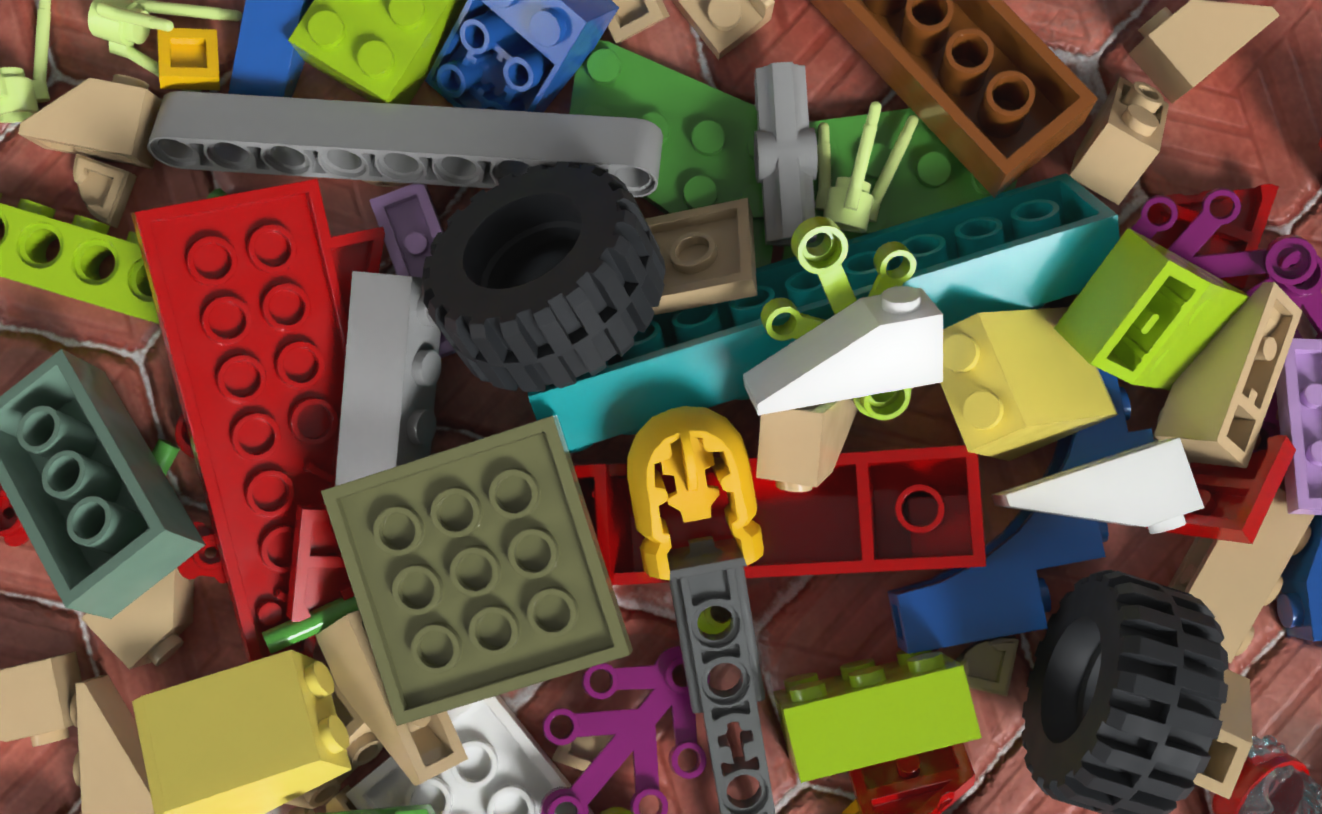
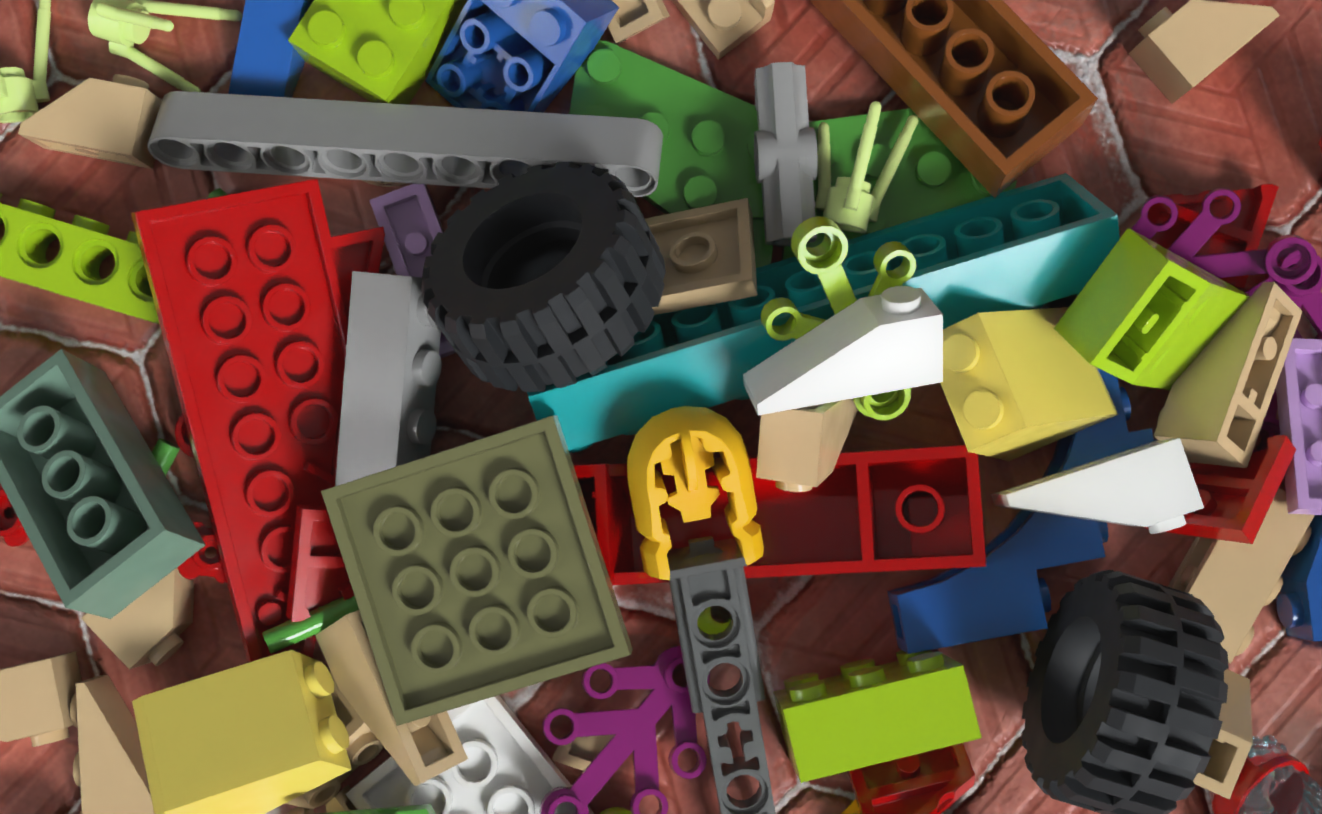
(103, 188): tan tile -> none
(188, 59): yellow plate -> none
(990, 664): tan tile -> none
(1121, 140): tan slope -> none

